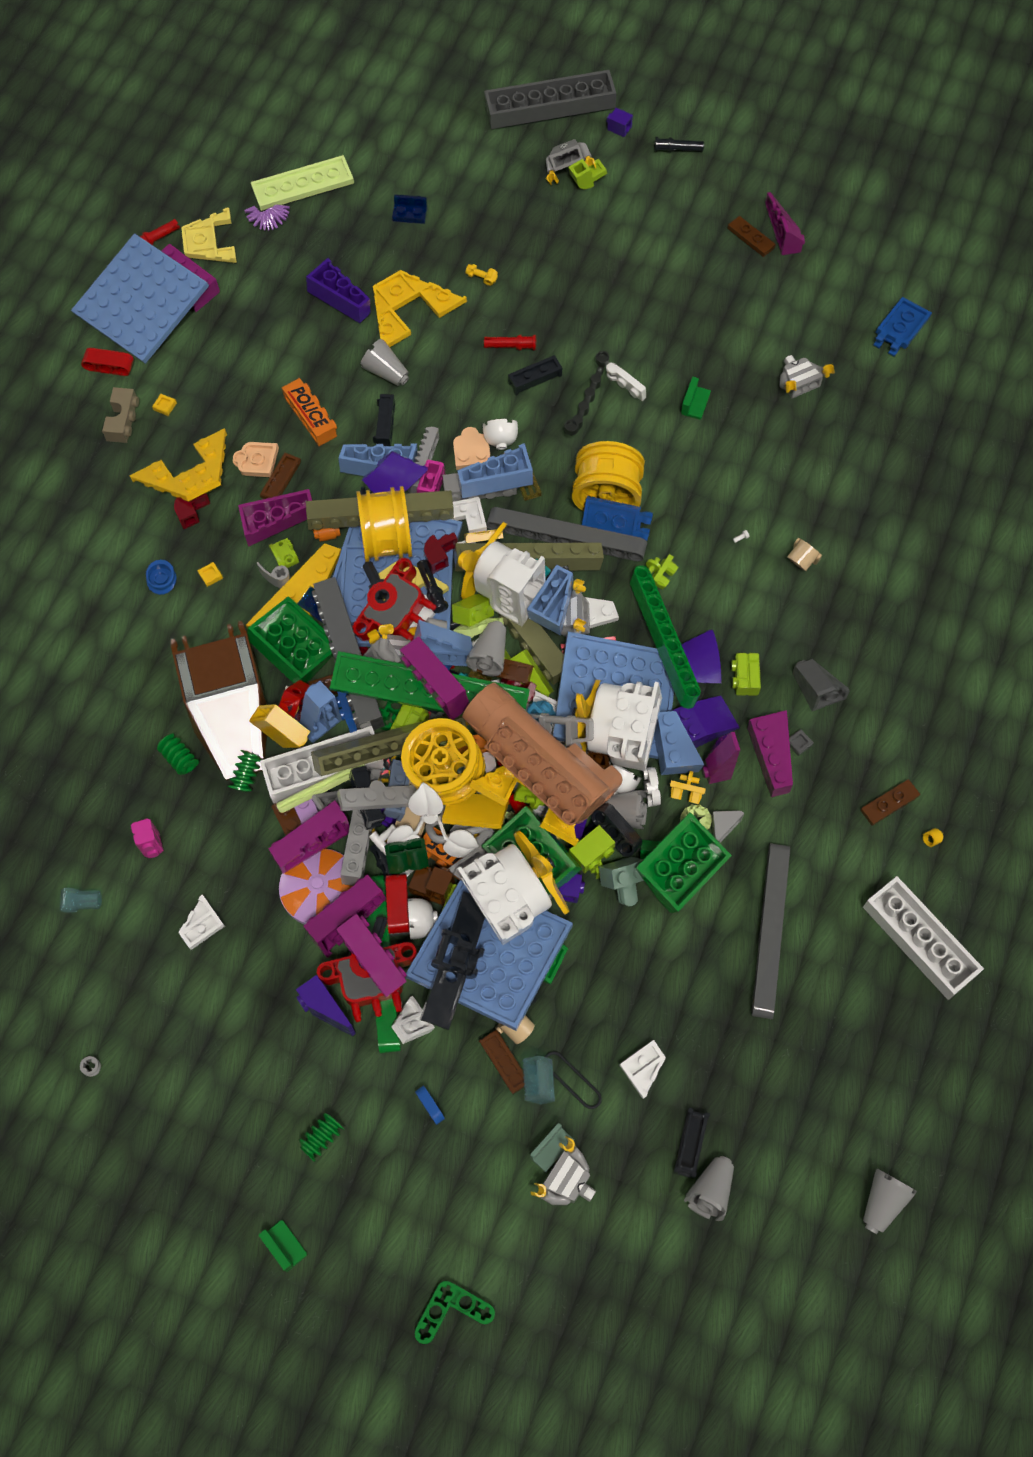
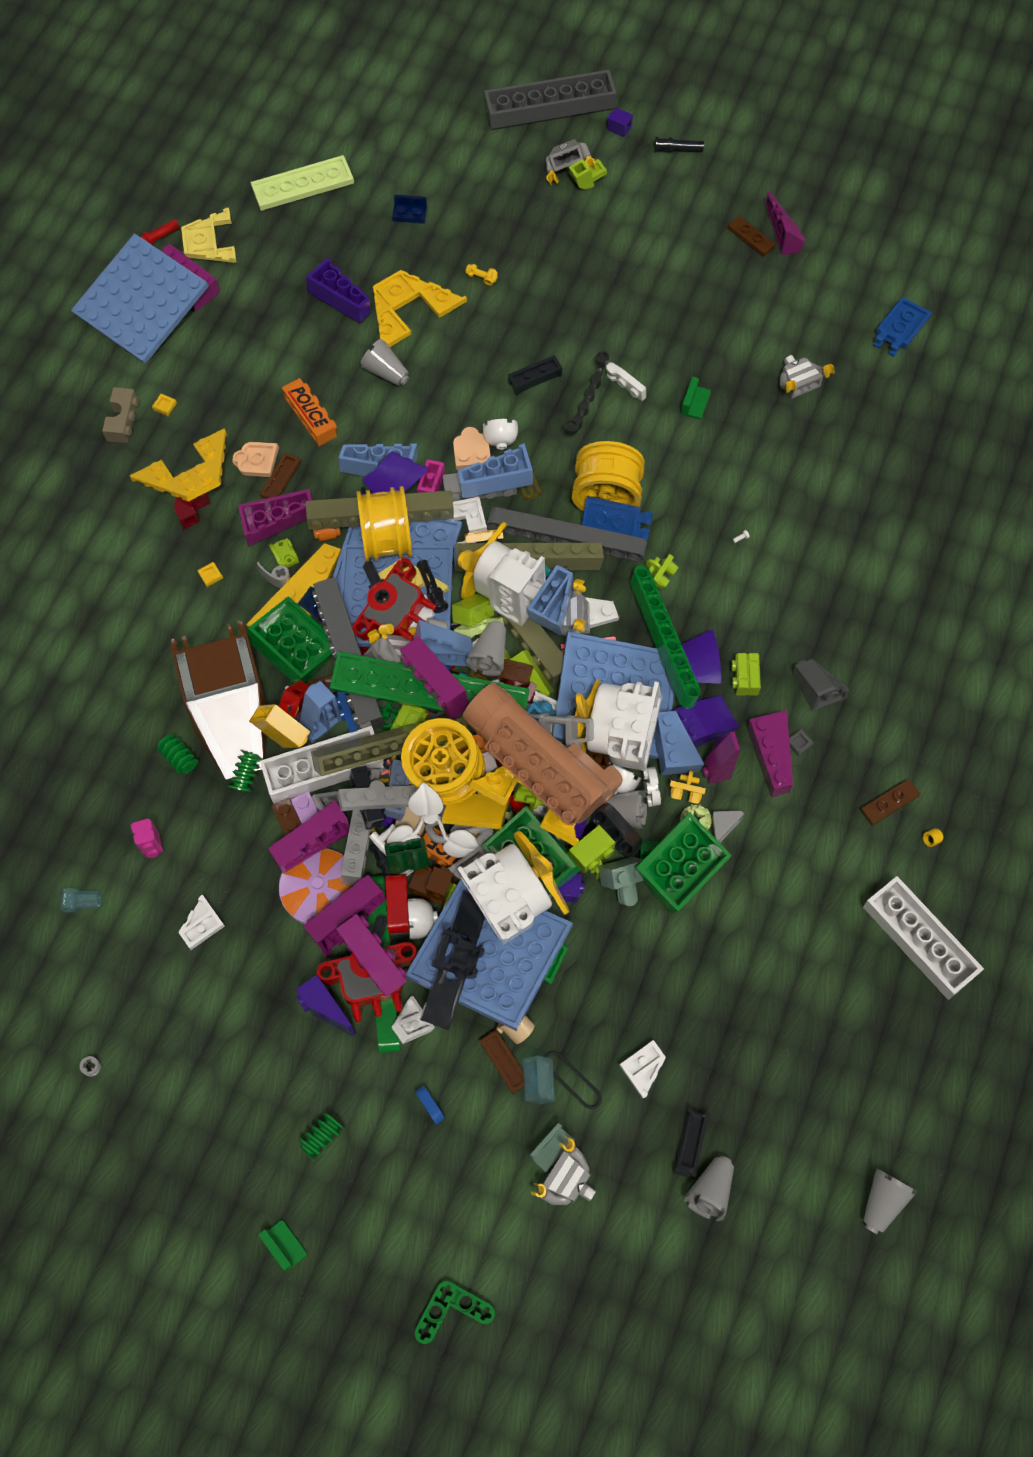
(107, 361): red beam -> none
(160, 577): blue piece -> none
(268, 217): medium lavender hair -> none
(317, 788): yellowish green axle -> none
(385, 419): black container -> none
(426, 451): light grey gear -> none
(436, 551): dark red brick -> none
(519, 342): red pin -> none
(770, 931): dark grey beam -> none
(804, 555): tan piece -> none

